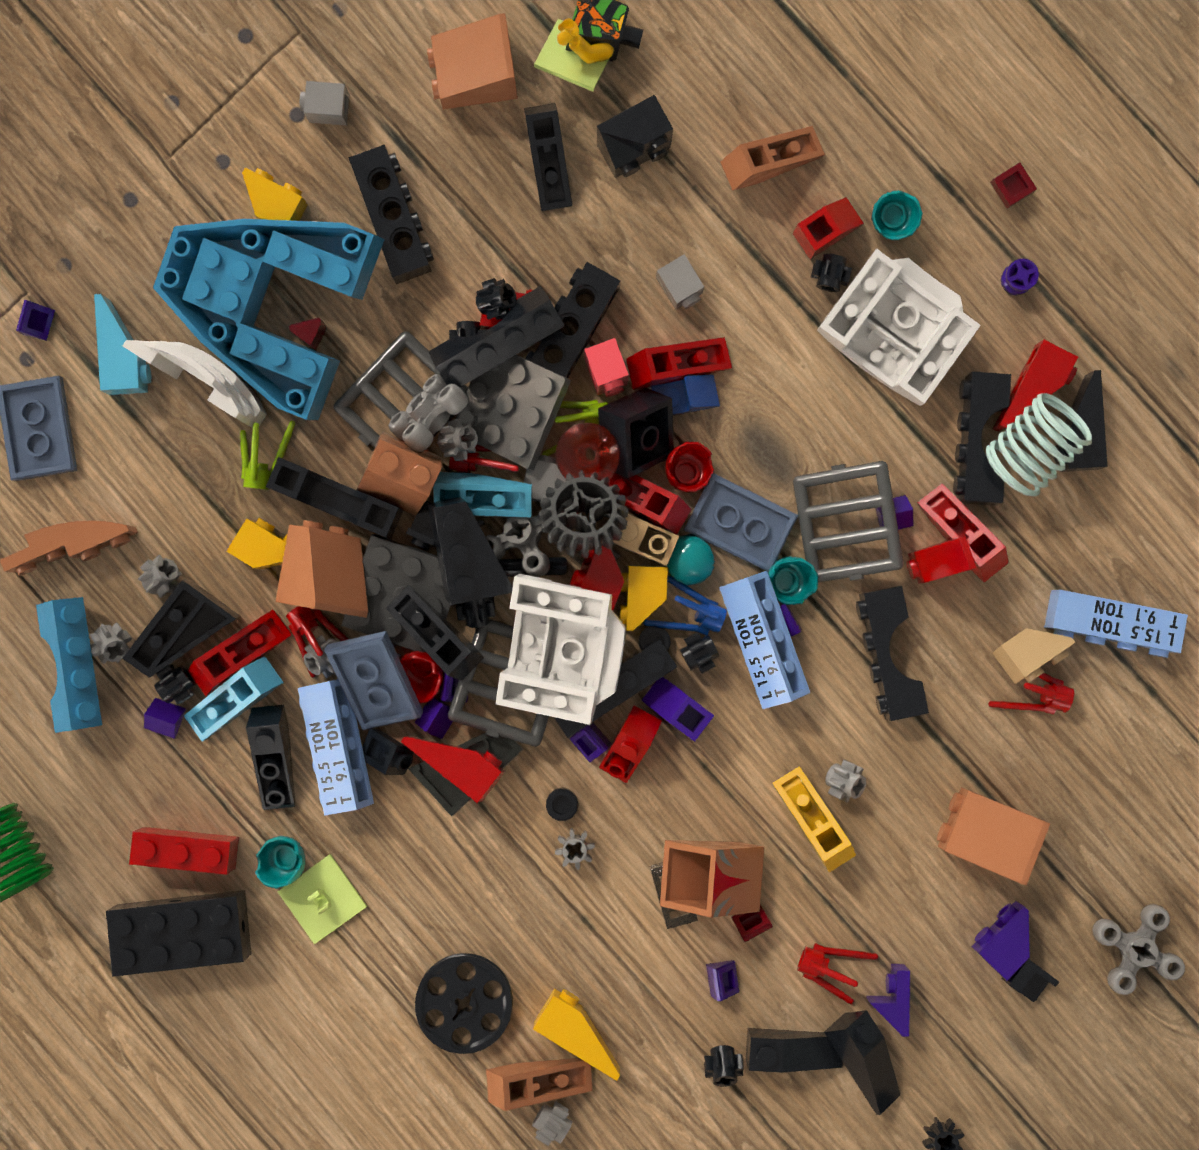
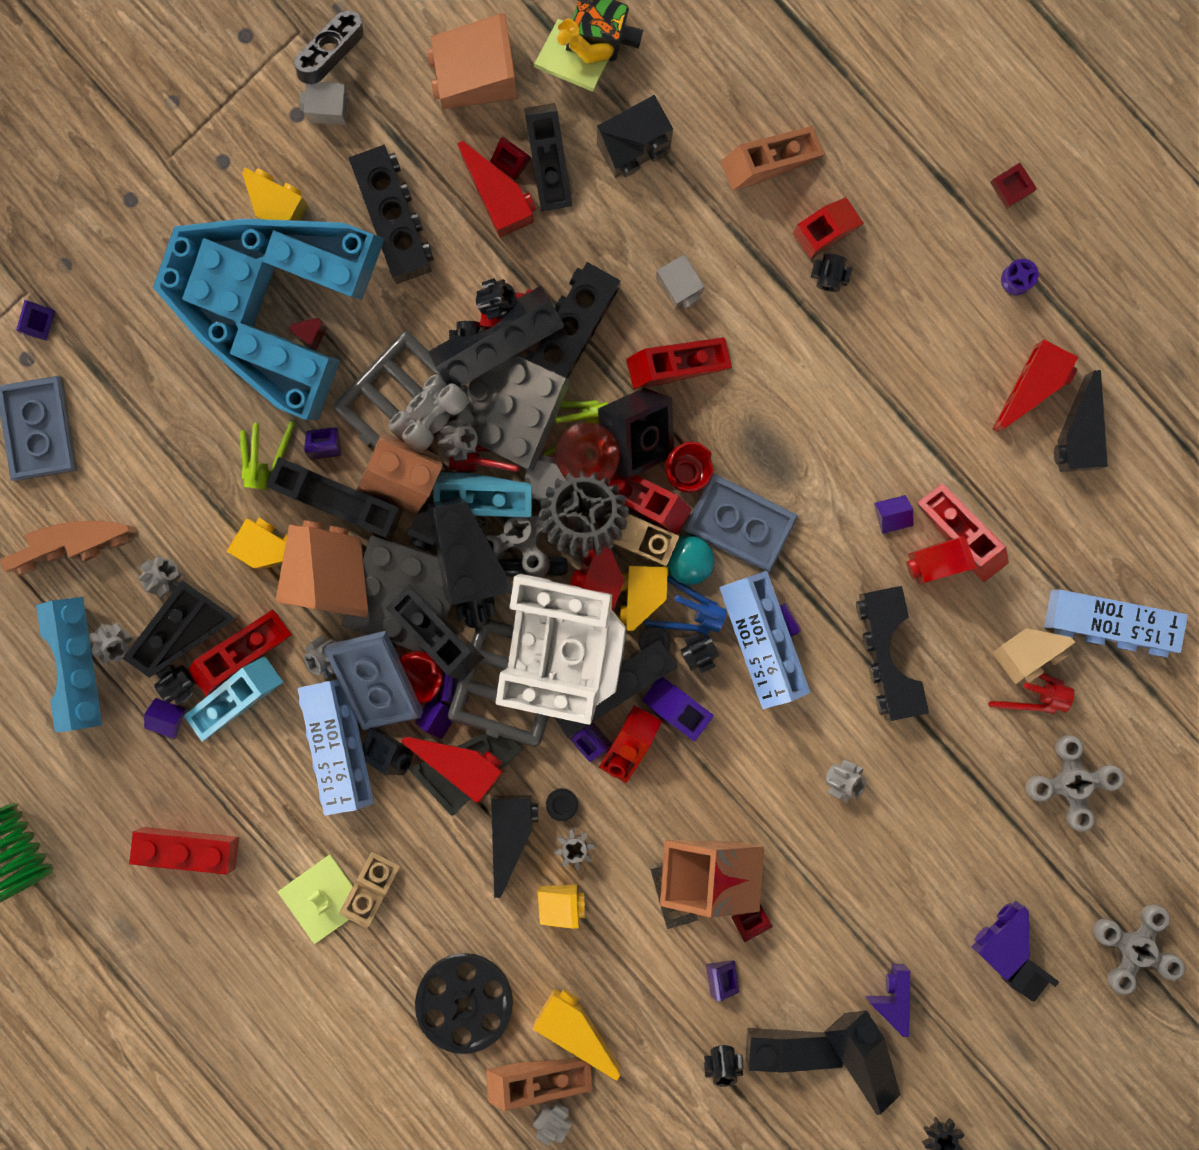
(118, 367): medium azure slope -> none
(178, 933): black brick -> none
(229, 391): white slope -> none
(271, 756): black slope -> none
(280, 862): teal hair -> none
(303, 622): red plant -> none
(322, 443): none -> dark purple slope
(327, 60): none -> black beam
(369, 890): none -> tan slope
(499, 193): none -> red slope
(510, 158): none -> dark red slope
(511, 827): none -> black slope
(561, 905): none -> yellow slope
(606, 368): coral brick -> none
(691, 393): blue slope -> none
(793, 580): teal hair -> none
(814, 819): yellow slope -> none
(814, 964): red plant -> none
(883, 500): dark grey bar -> none
(896, 215): teal hair -> none
(899, 326): white slope -> none
(982, 396): black arch -> none
(992, 835): nougat slope -> none
(1026, 464): light aqua piece -> none
(1078, 795): none -> light grey gear

